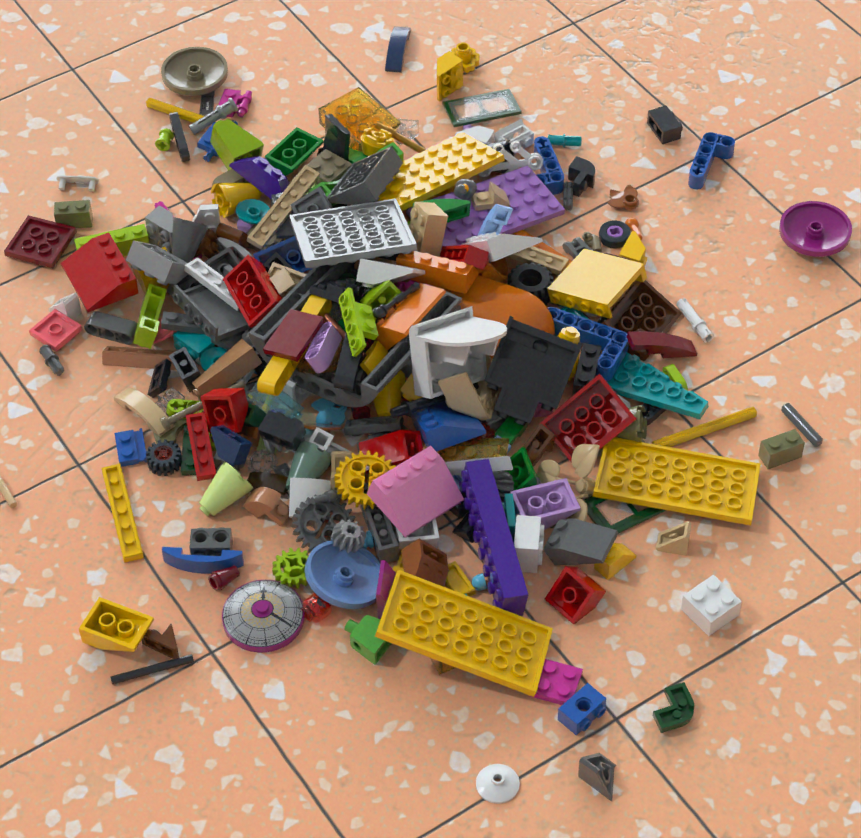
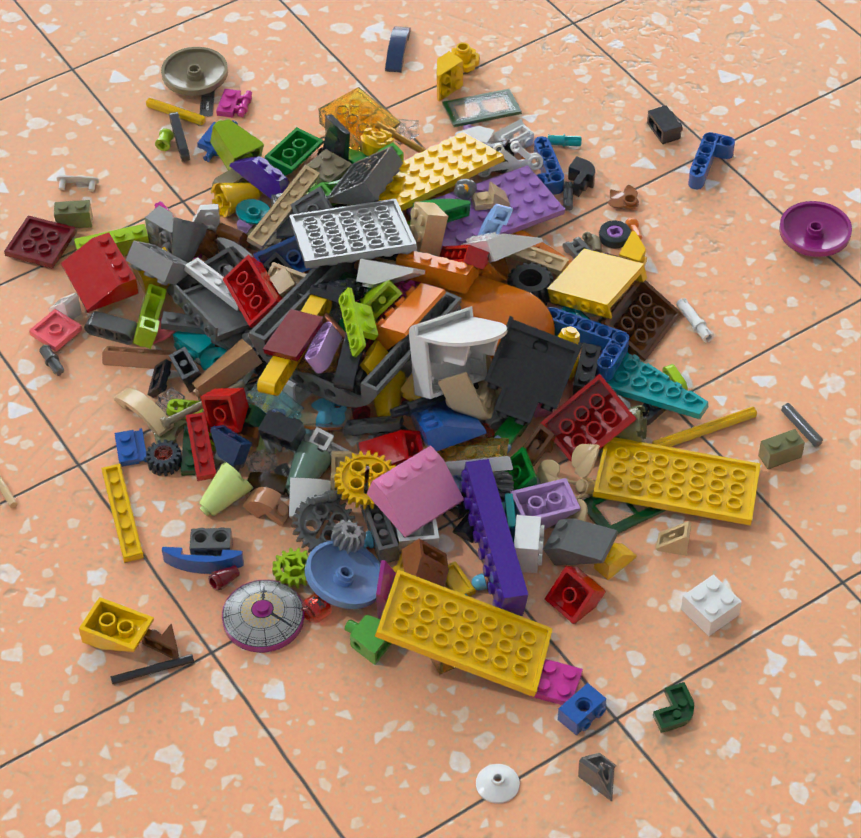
(220, 112): light grey pin -> none
(382, 310): black piece -> none
(661, 343): dark red slope -> none

